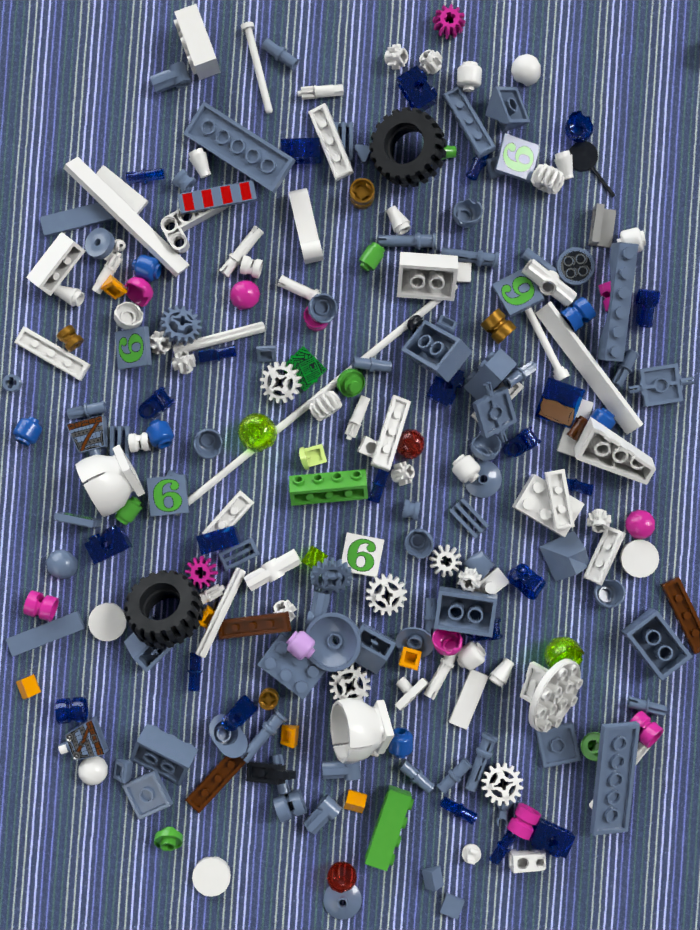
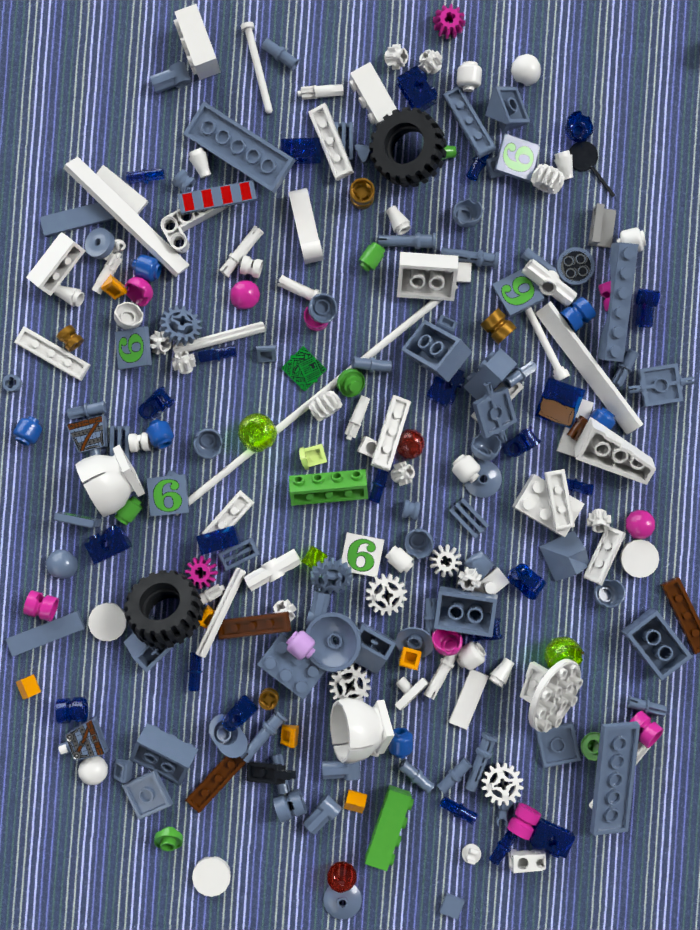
(285, 388): white gear -> none
(371, 93): none -> white brick
(399, 559): none -> white brick
(414, 322): black bush -> none
(432, 878): sand blue slope -> none

